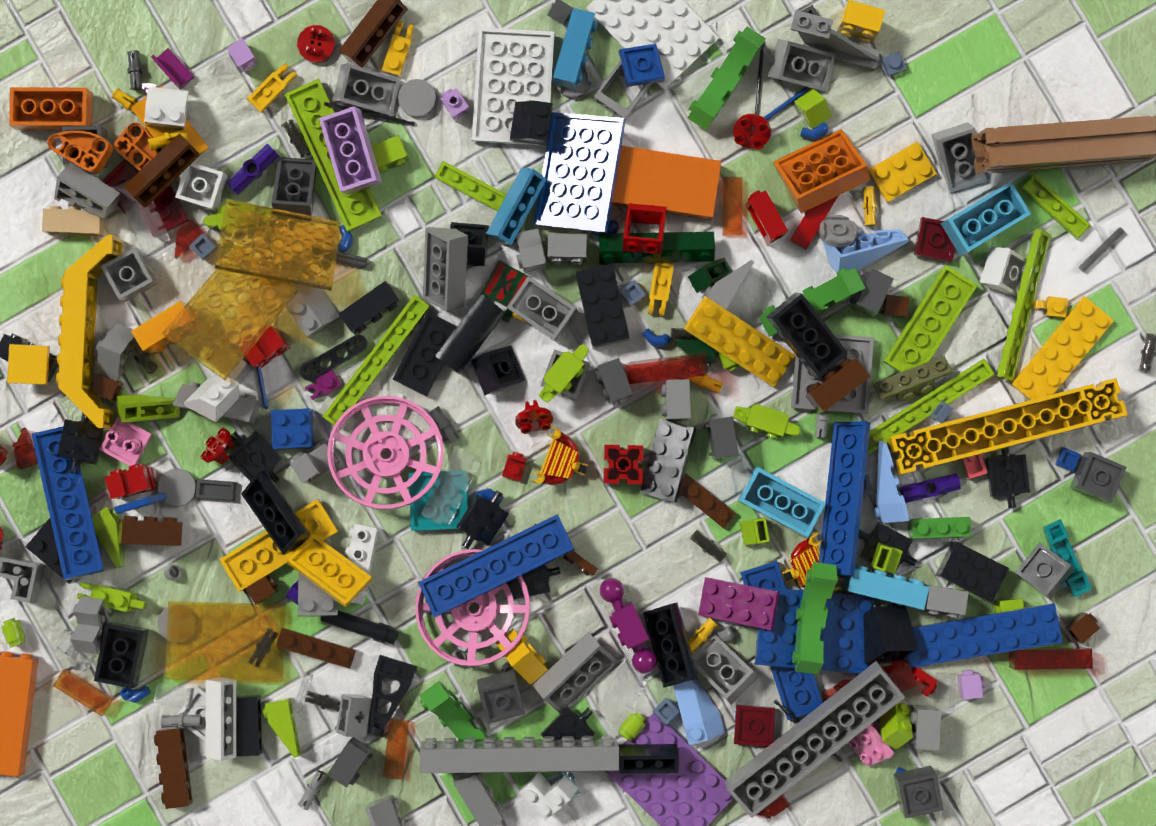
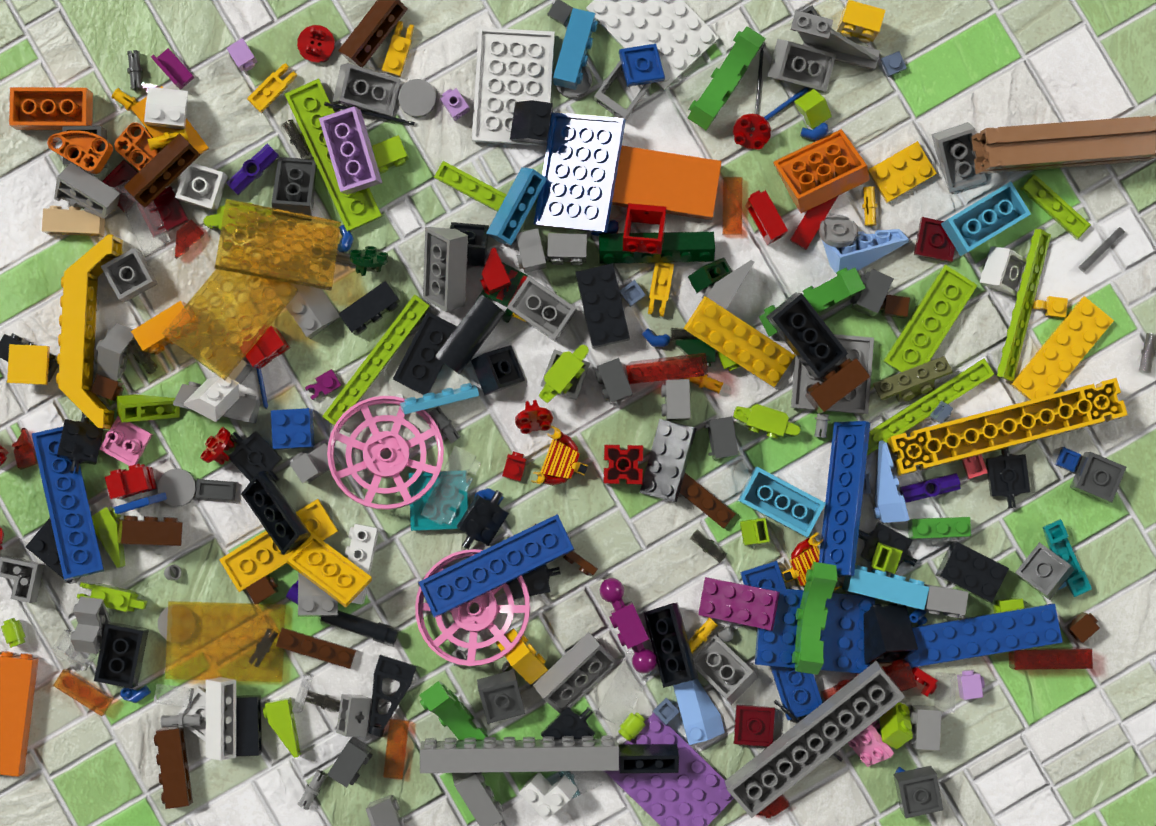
(203, 246): sand blue plate -> none
(332, 355): black beam -> none
(368, 258): none -> dark green plate
(433, 400): none -> medium azure plate
(494, 274): none -> red slope
(918, 616): none -> blue arm

